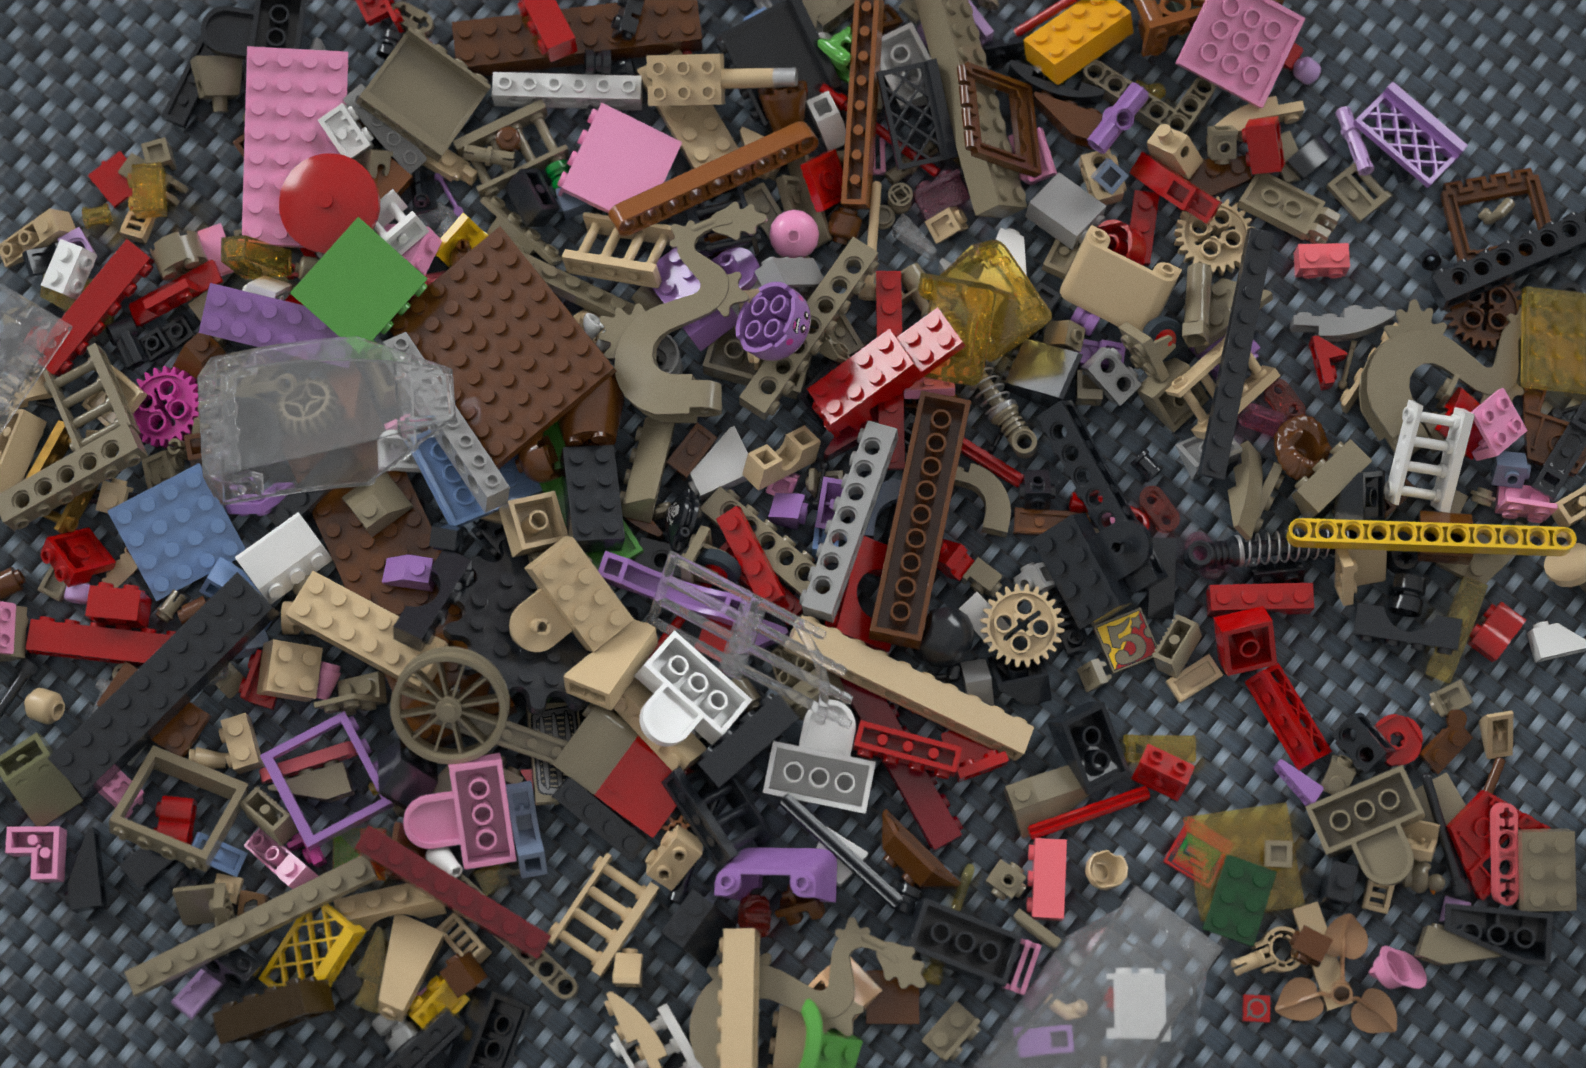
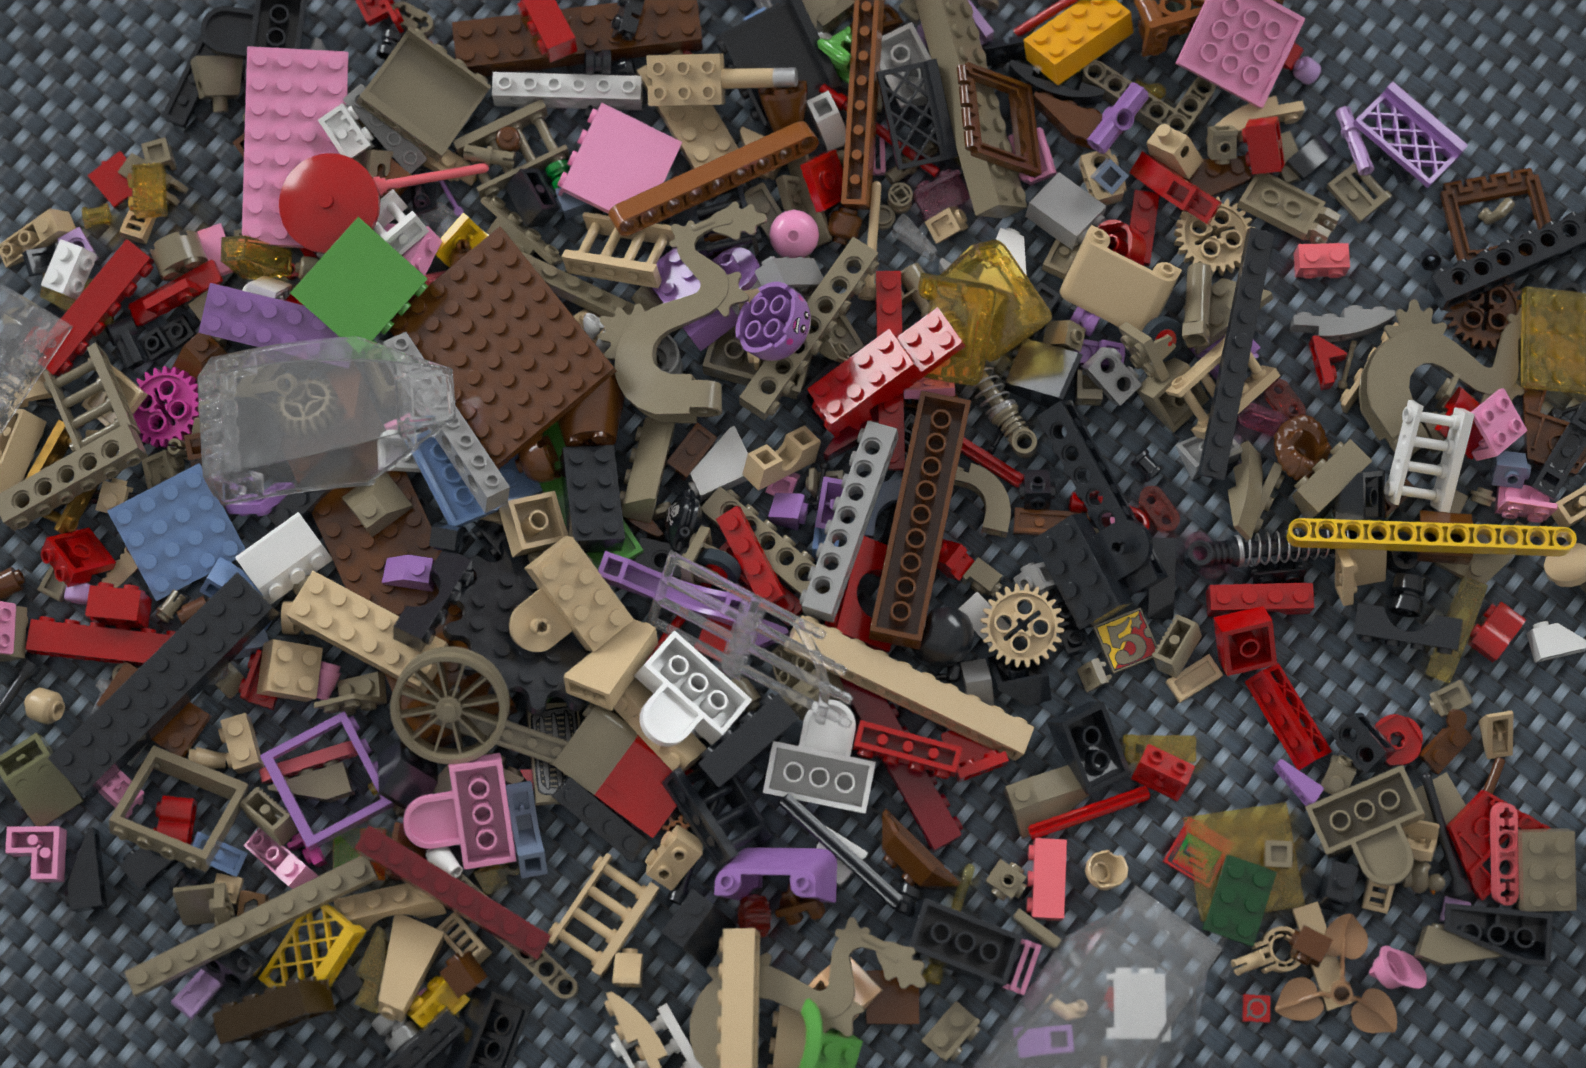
(384, 185): none -> coral piece

